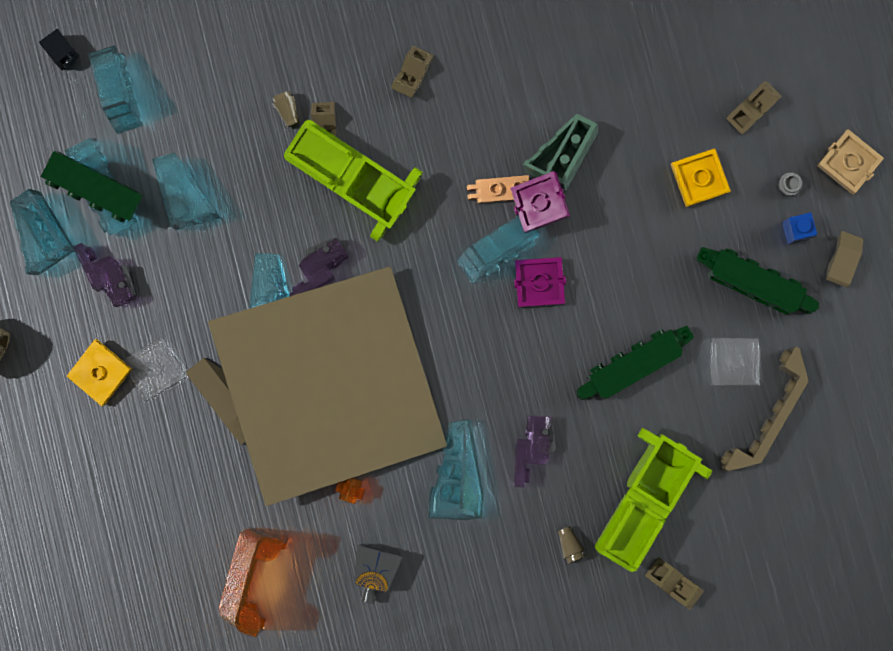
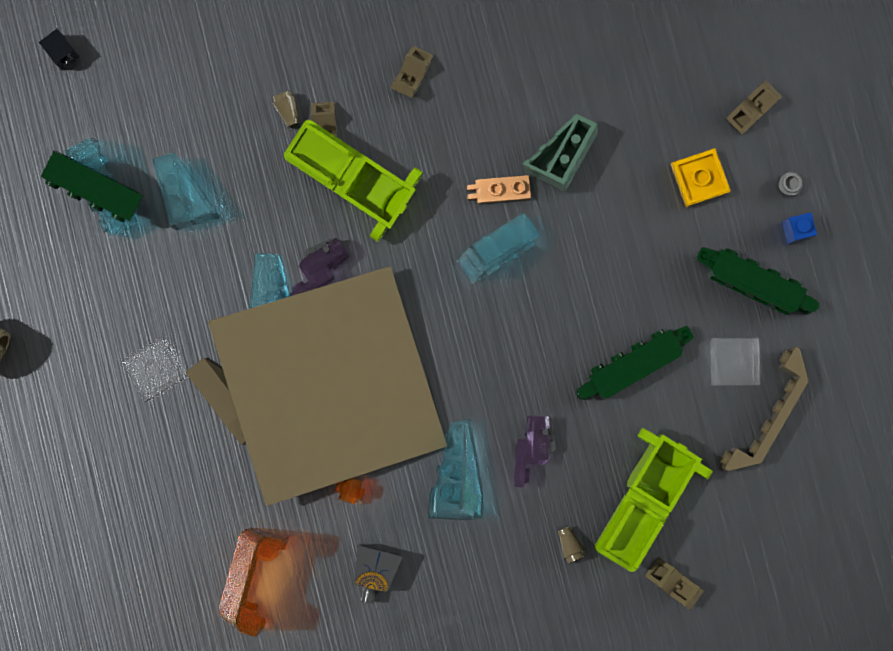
(39, 231): clear light blue wedge -> none
(99, 372): yellow plate -> none
(106, 275): clear purple plate -> none
(115, 89): clear light blue wedge -> none
(539, 282): magenta plate -> none
(540, 202): magenta plate -> none
(845, 260): dark tan slope -> none
(850, 162): tan plate -> none

